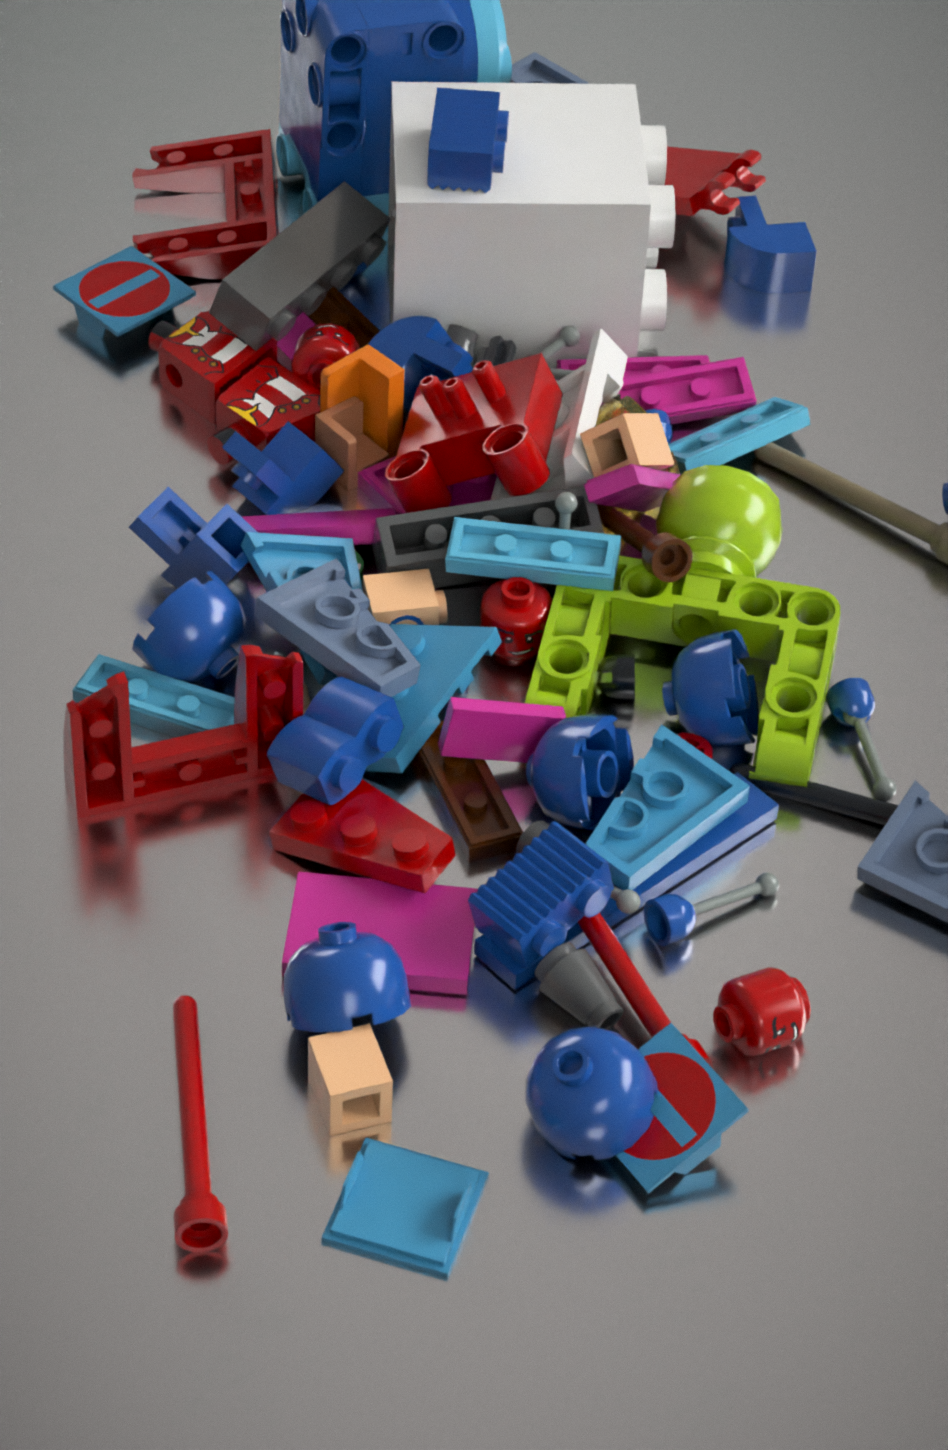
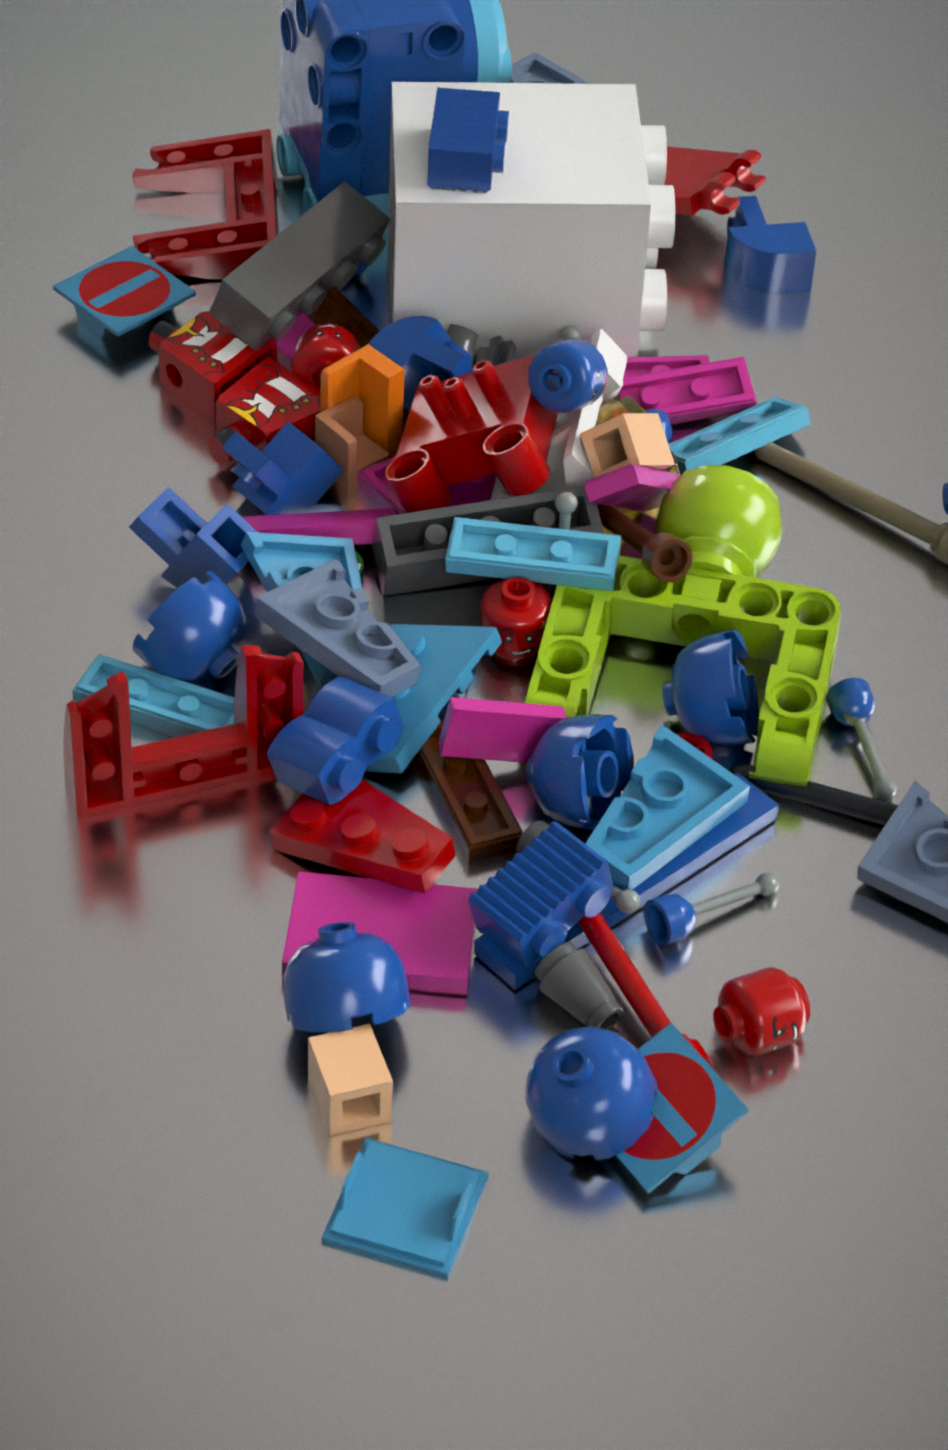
(200, 1217): red piece -> none
(405, 598): light nougat brick -> none
(567, 375): none -> blue head
(623, 676): black hinge -> none

